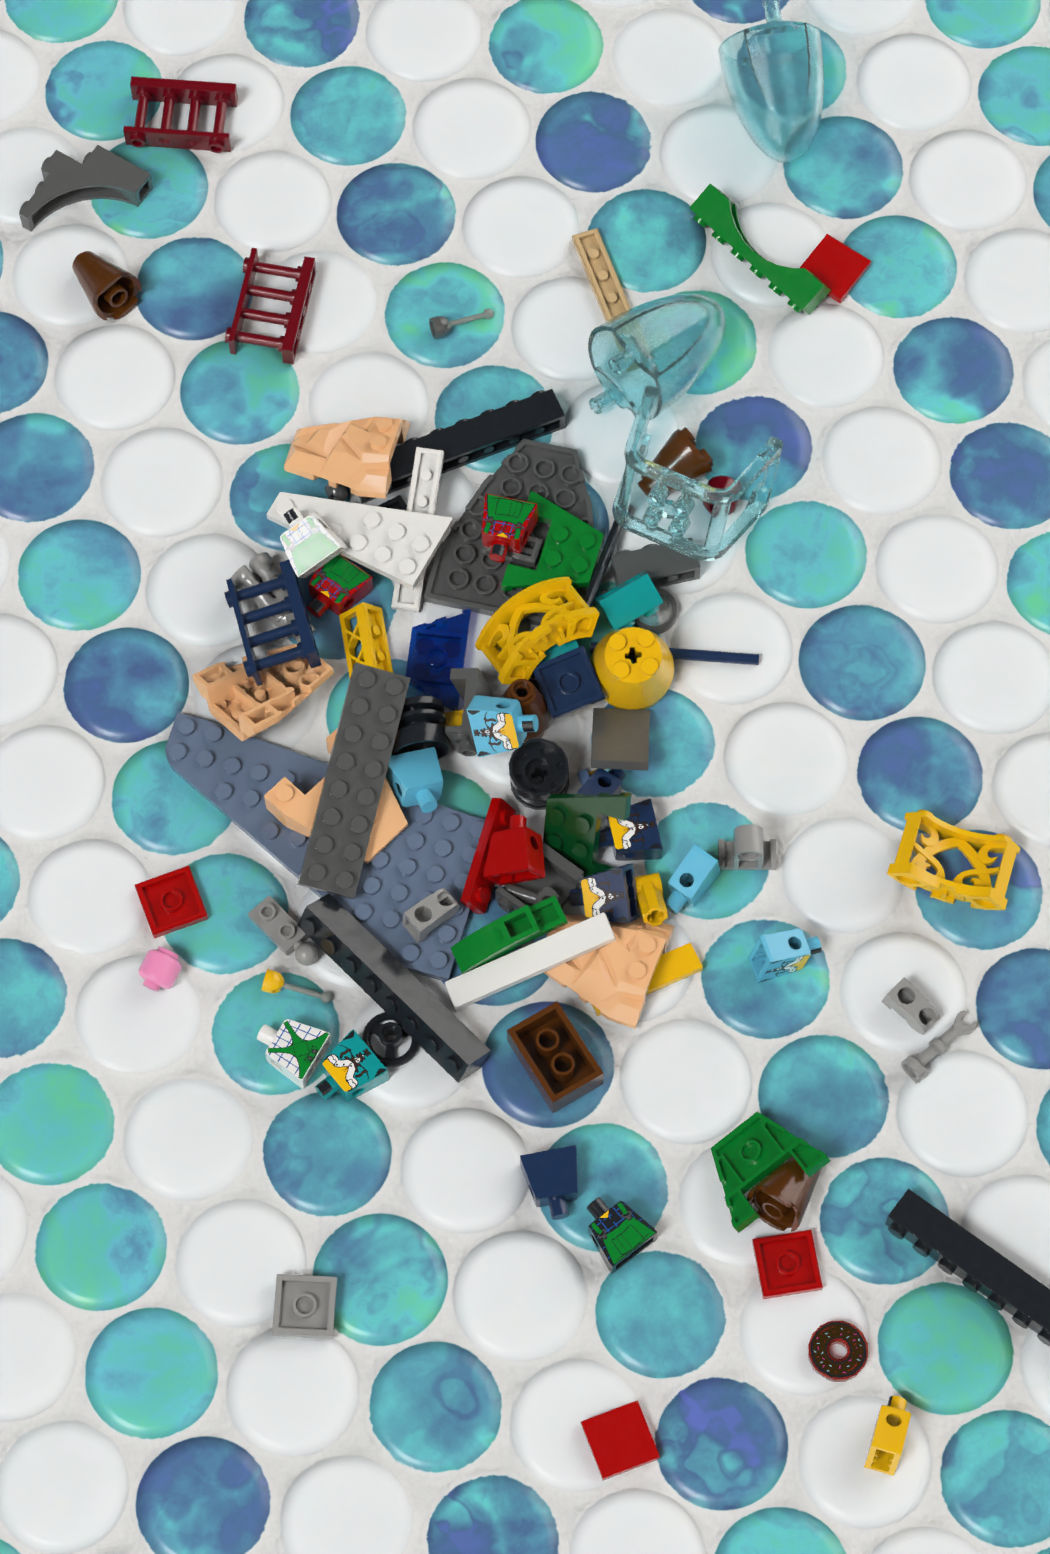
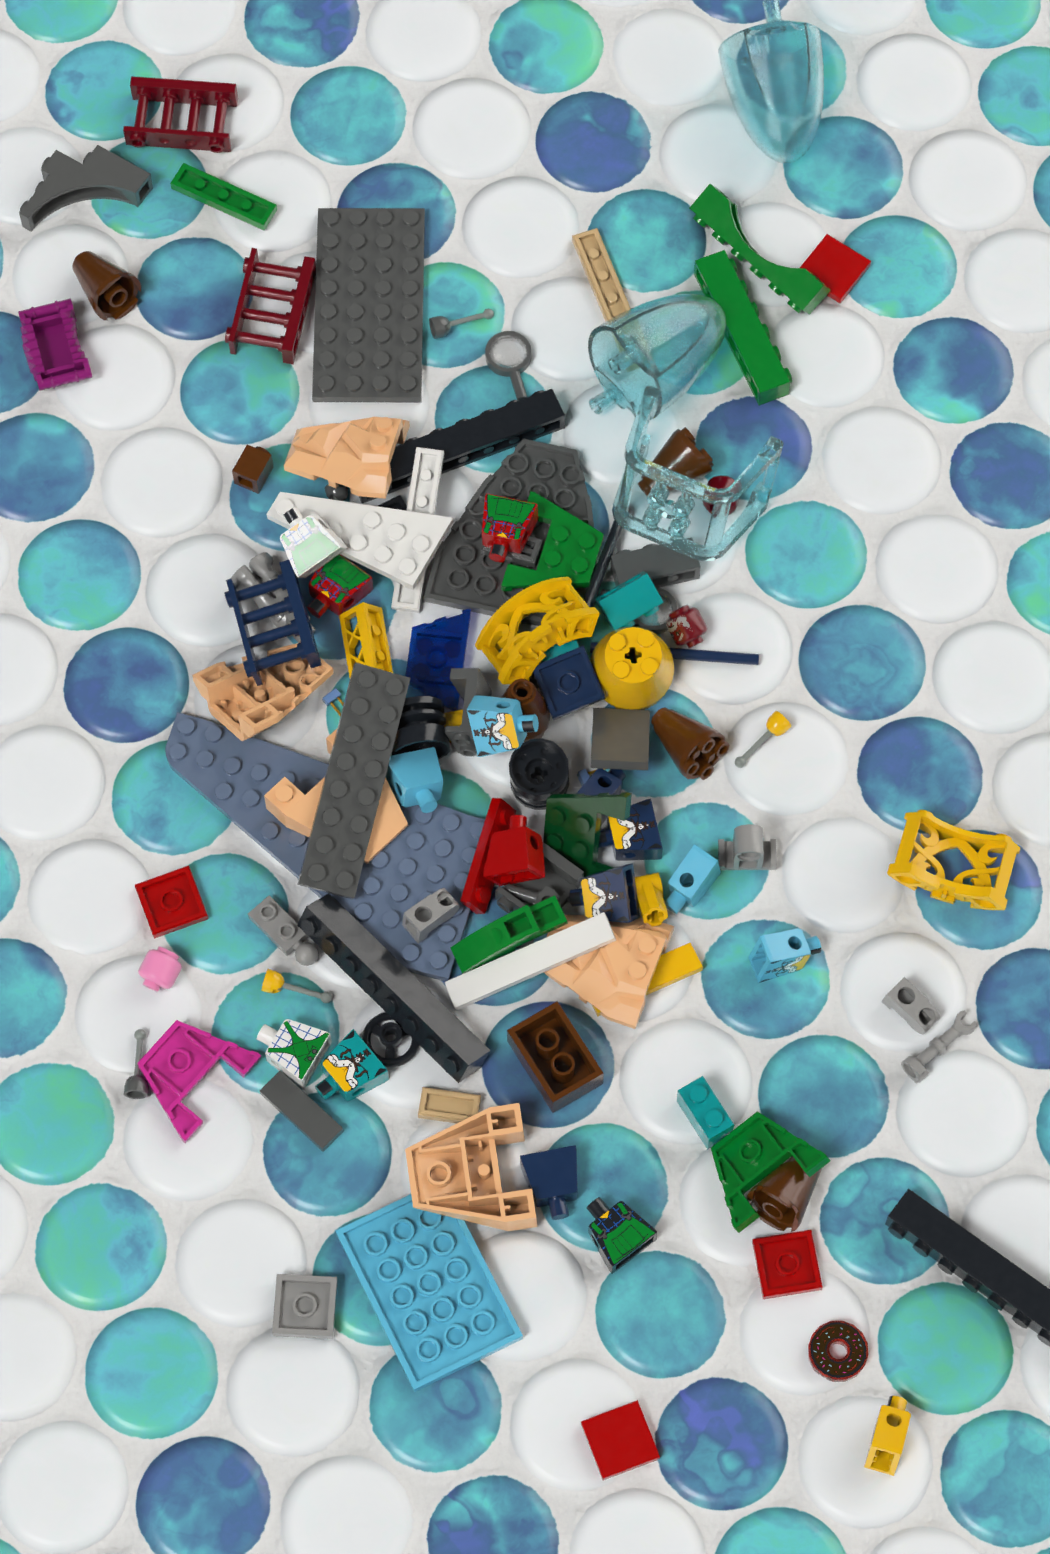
(53, 345): none -> magenta piece
(136, 1085): none -> dark grey hinge
(179, 1064): none -> dark pink wing
(223, 196): none -> green plate
(253, 468): none -> reddish brown brick
(301, 1111): none -> dark grey tile
(331, 697): none -> medium blue piece
(369, 305): none -> dark grey plate
(428, 1290): none -> medium azure plate
(447, 1105): none -> tan tile
(460, 1174): none -> light nougat wedge
(509, 356): none -> piece
(686, 626): none -> dark red head
(689, 743): none -> reddish brown cone
(704, 1112): none -> teal brick
(744, 331): none -> green brick
(776, 726): none -> hinge

